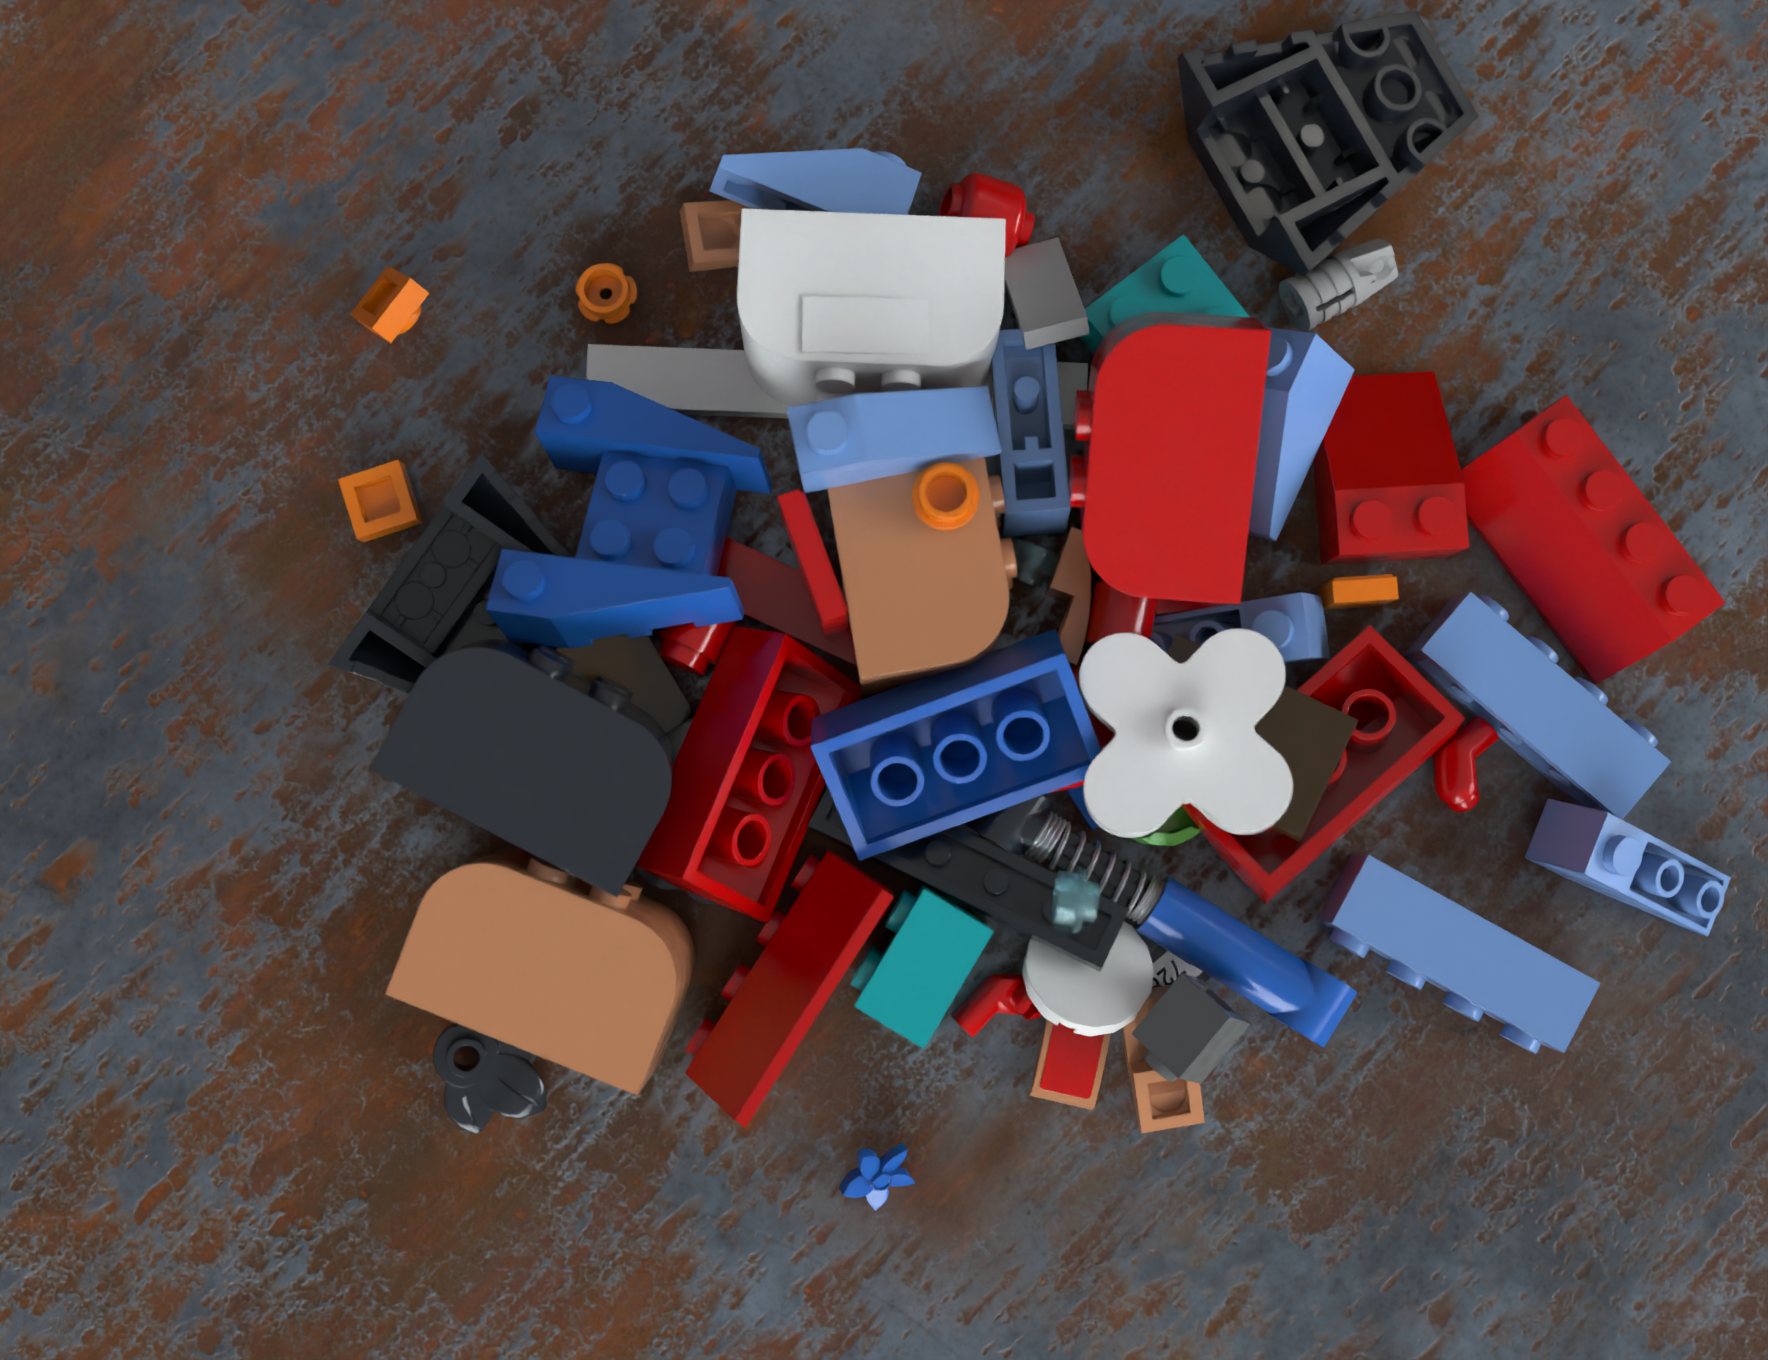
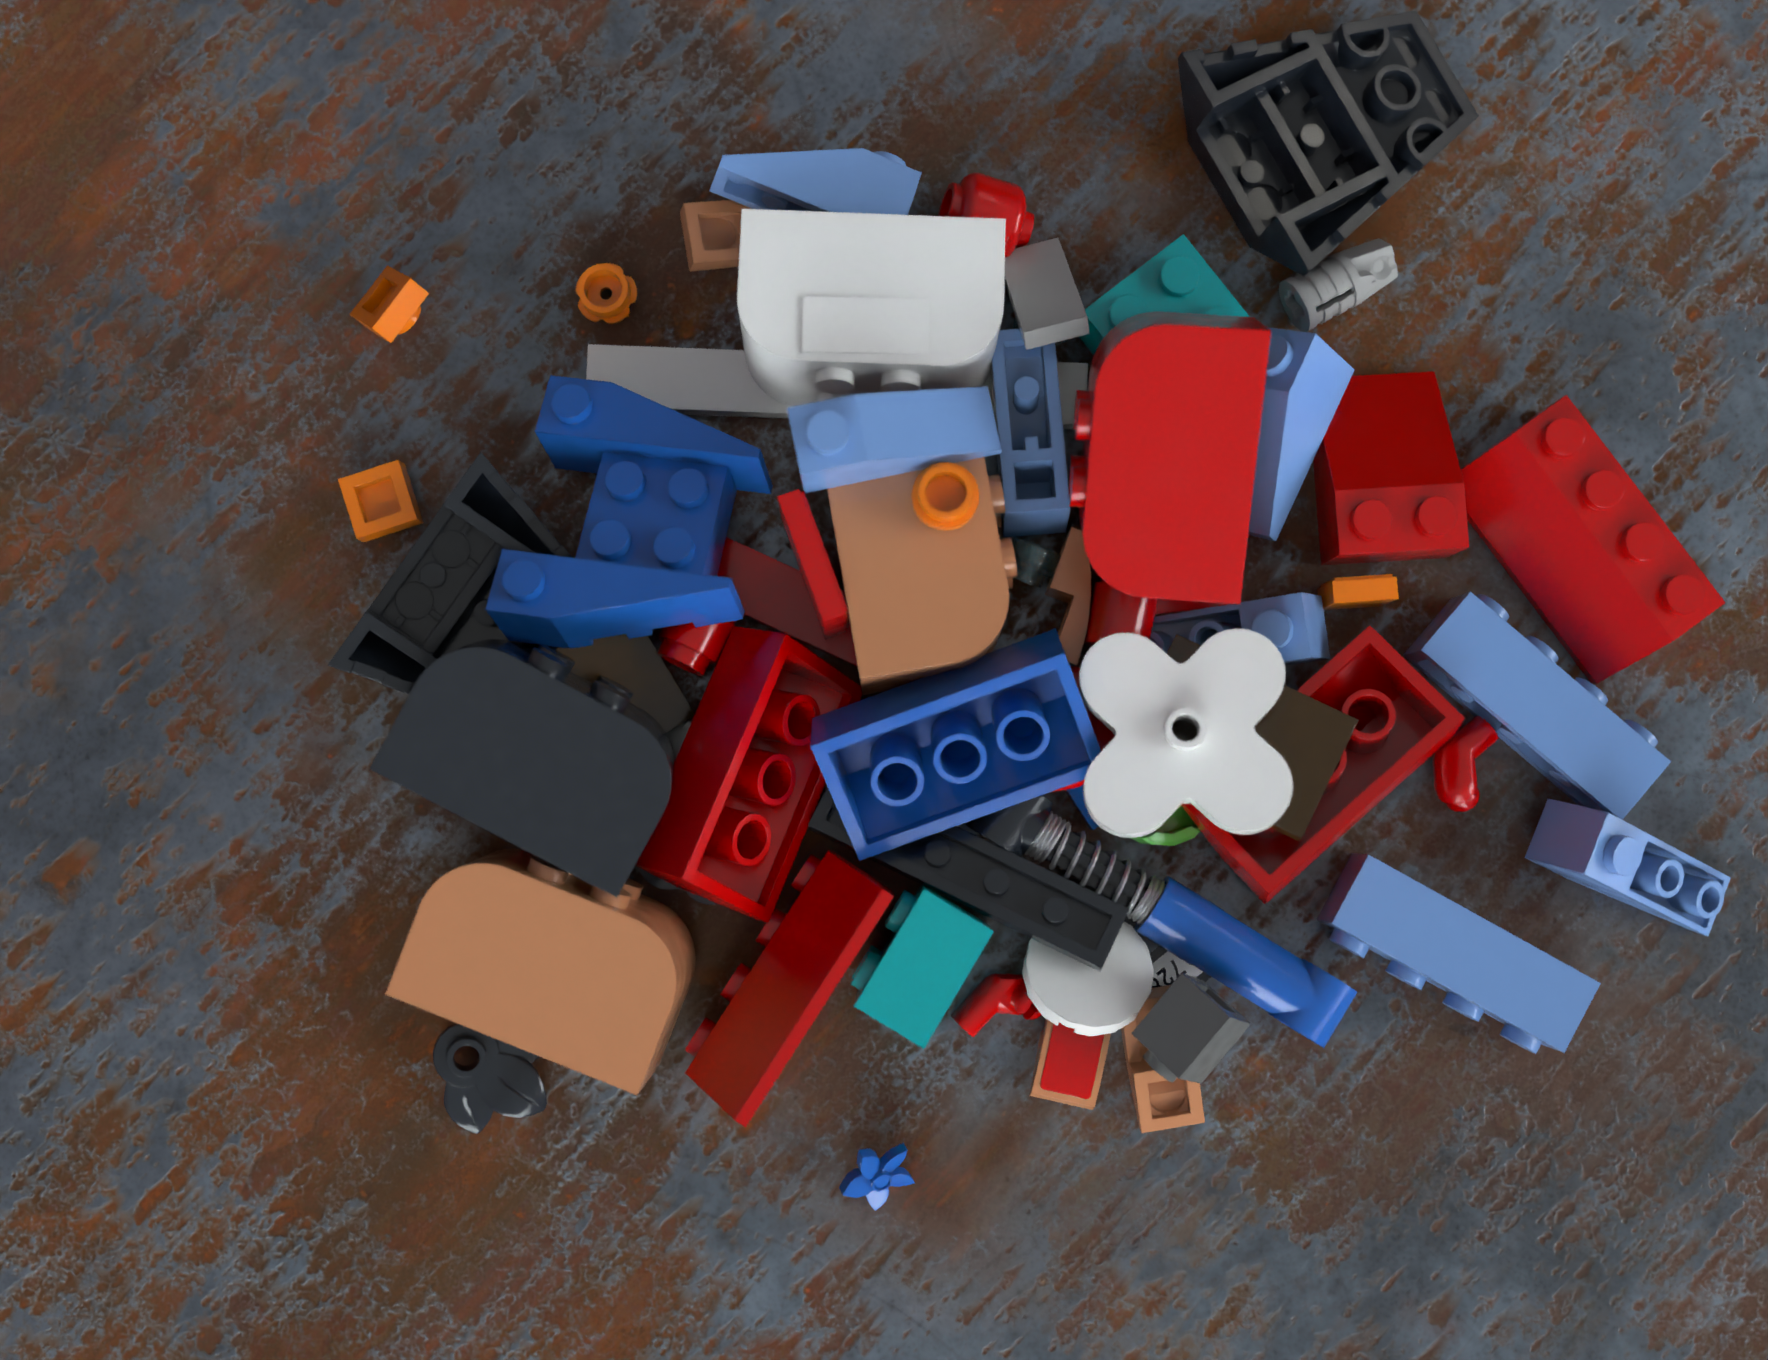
(1074, 899): clear light blue plate -> none

